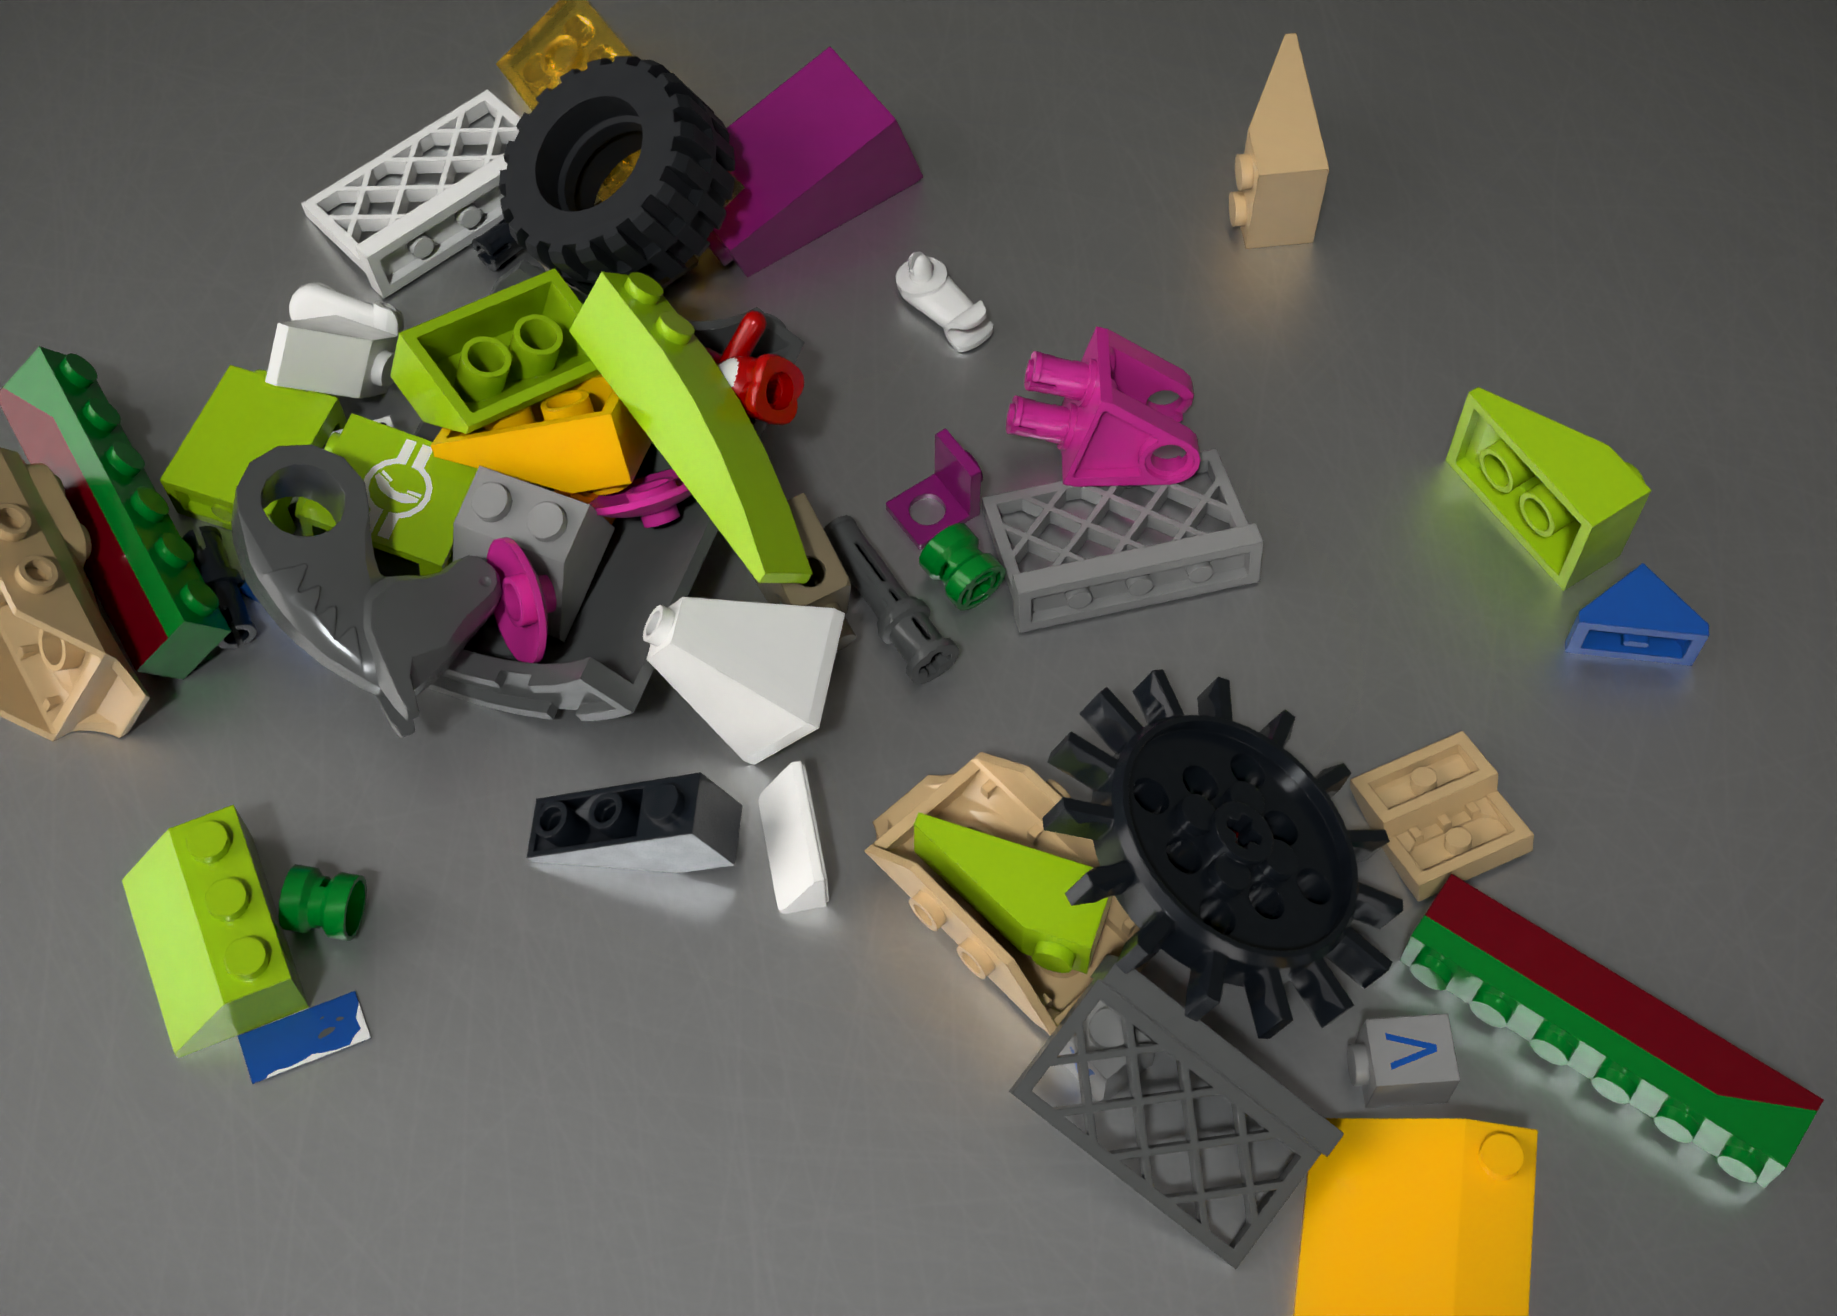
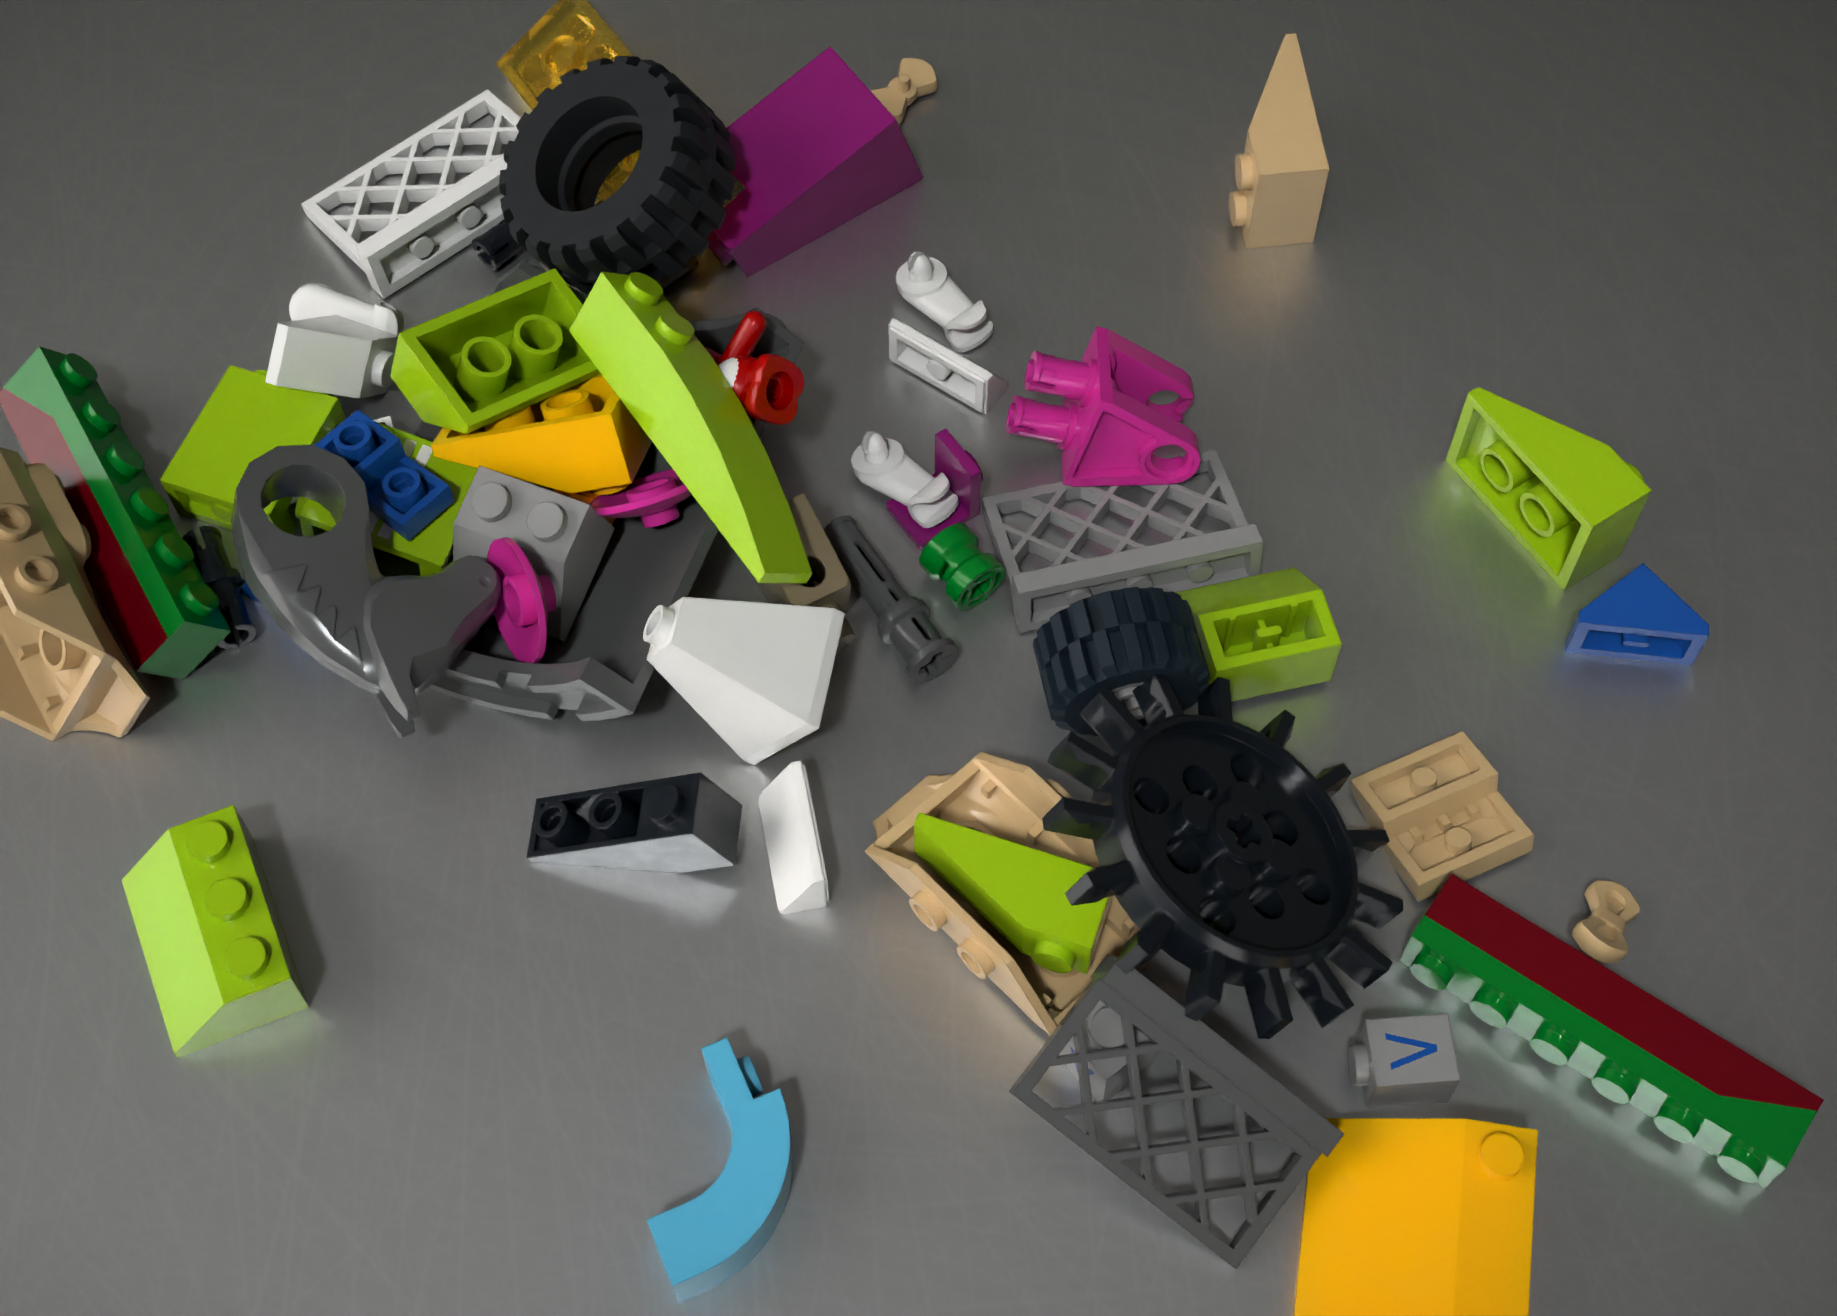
(304, 1037): blue sticker -> none
(318, 901): green wheel -> none
(396, 485): none -> blue slope
(736, 1216): none -> medium azure arch
(890, 471): none -> white piece
(914, 80): none -> tan piece
(944, 367): none -> white slope
(1118, 644): none -> black wheel
(1265, 632): none -> lime slope
(1603, 931): none -> tan piece

